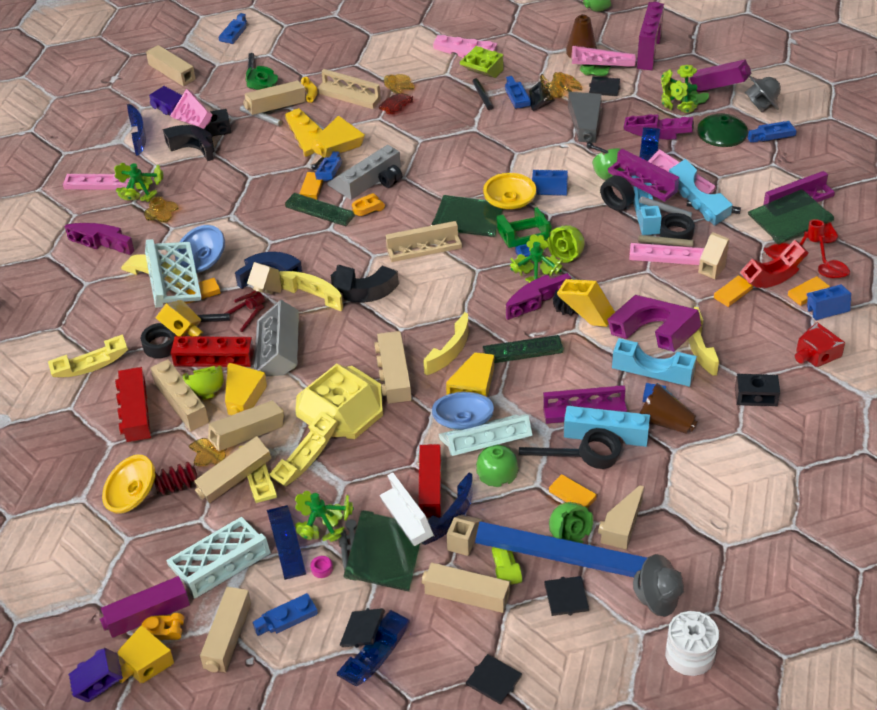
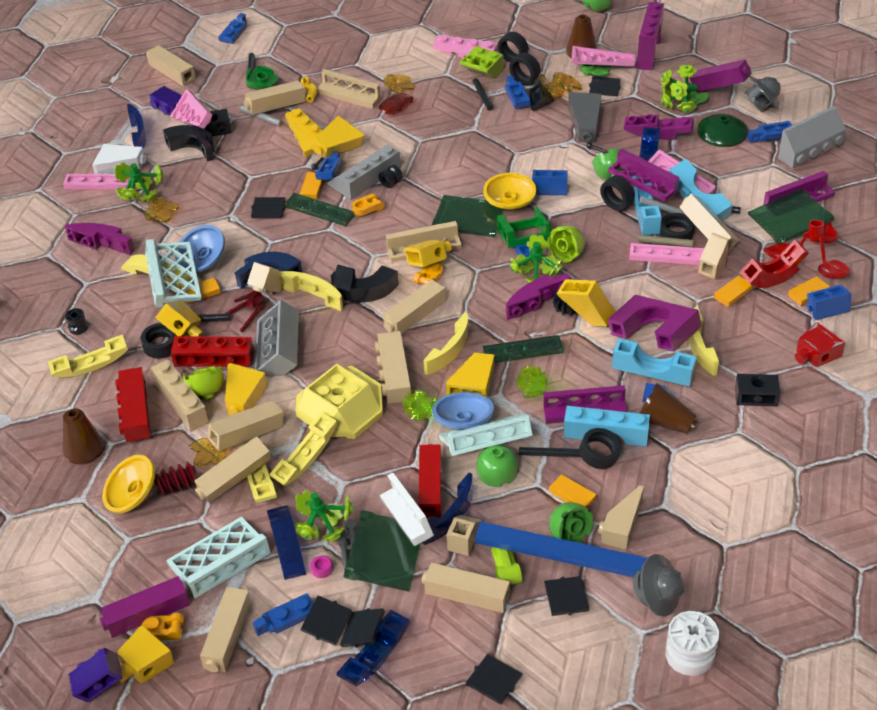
(76, 321): none -> black wheel
(80, 438): none -> reddish brown cone
(113, 155): none -> white slope
(268, 207): none -> black piece
(326, 620): none -> black piece
(414, 307): none -> tan brick
(418, 405): none -> clear neon green brick
(427, 252): none -> yellow torso
(429, 272): none -> light orange plate
(515, 38): none -> black tyre
(531, 382): none -> clear neon green brick
(532, 64): none -> black tyre
(706, 219): none -> brick
(811, 137): none -> light grey slope

